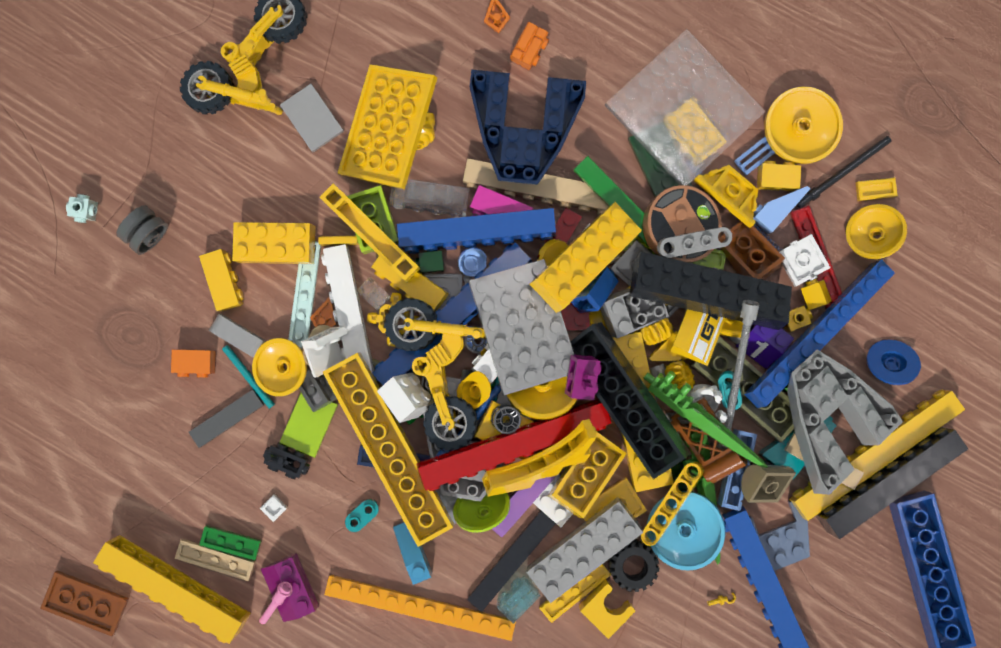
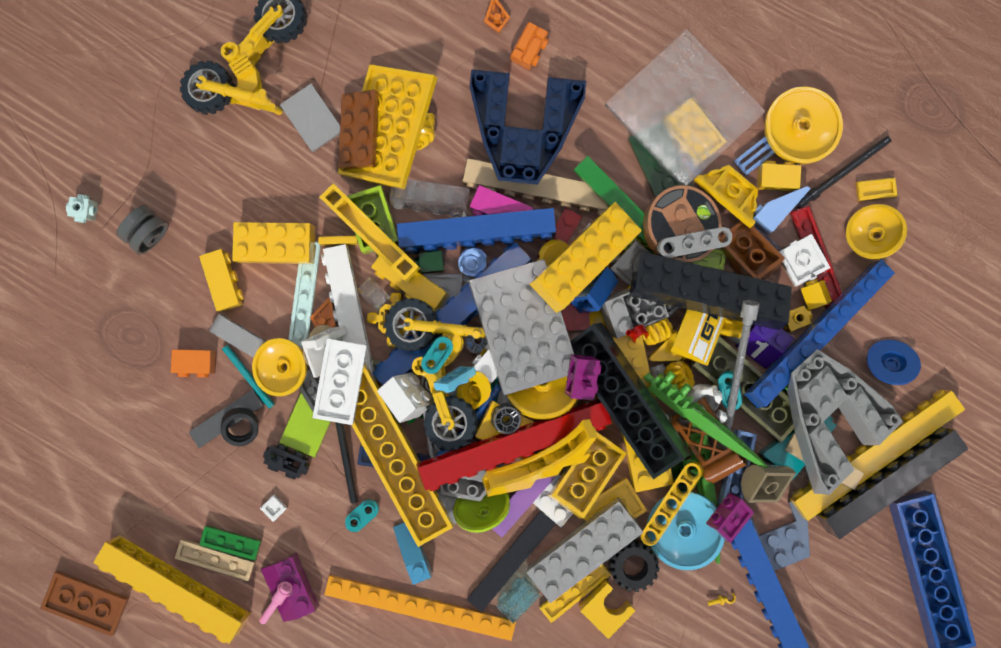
(239, 413): none -> black tyre
(340, 381): none -> white plate
(346, 462): none -> black bar
(358, 130): none -> dark orange plate
(437, 355): none -> teal plate
(453, 379): none -> medium azure plate
(636, 332): none -> red piece
(730, 517): none -> magenta bracket

